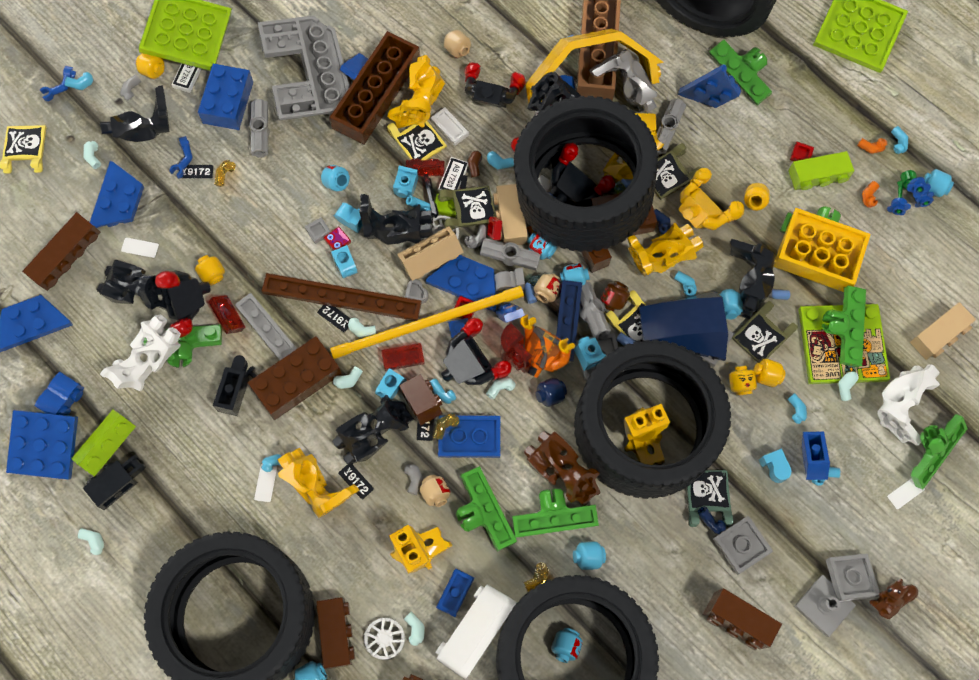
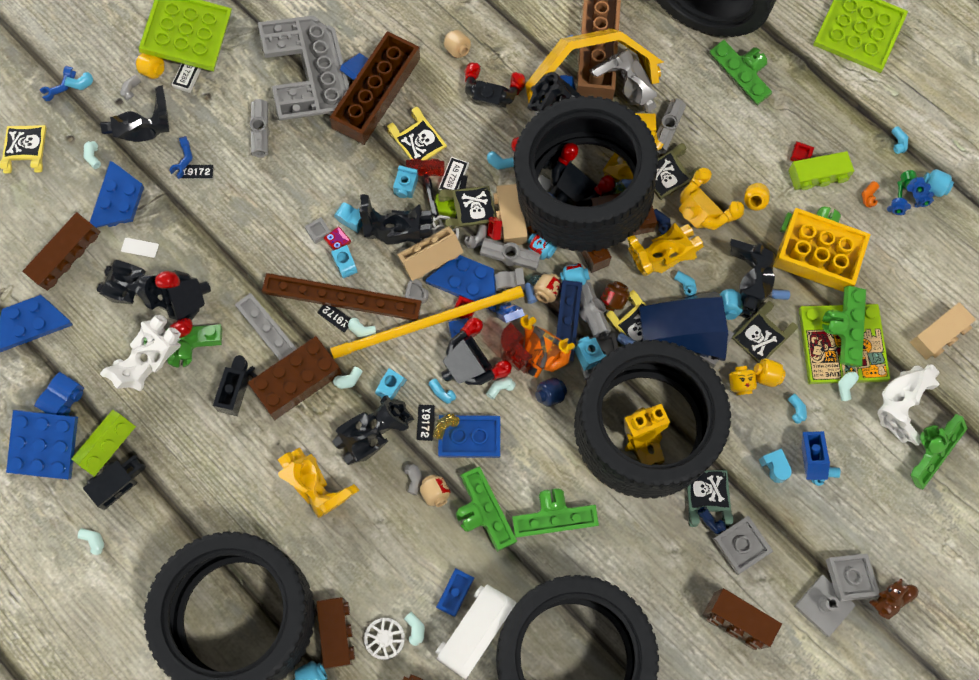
(210, 269): yellow head -> none
(222, 170): clear yellow arm -> none
(225, 96): blue brick -> none
(226, 314): clear red plate -> none
(265, 485): white sticker -> none
(269, 462): medium azure arm -> none
(335, 178): medium azure head -> none
(353, 476): black sticker -> none
(403, 357): clear red plate -> none
(411, 548): yellow hips -> none
(413, 201): medium azure arm -> none
(421, 399): reddish brown brick -> none
(427, 85): yellow hips -> none
(449, 126): white tile -> none
(473, 162): reddish brown arm -> none
(540, 576): clear yellow arm -> none
(548, 457): reddish brown hips -> none
(567, 645): medium azure head -> none
(589, 555): medium azure head -> none
(712, 88): blue wing -> none
(872, 148): orange arm -> none
(904, 494): white sticker -> none

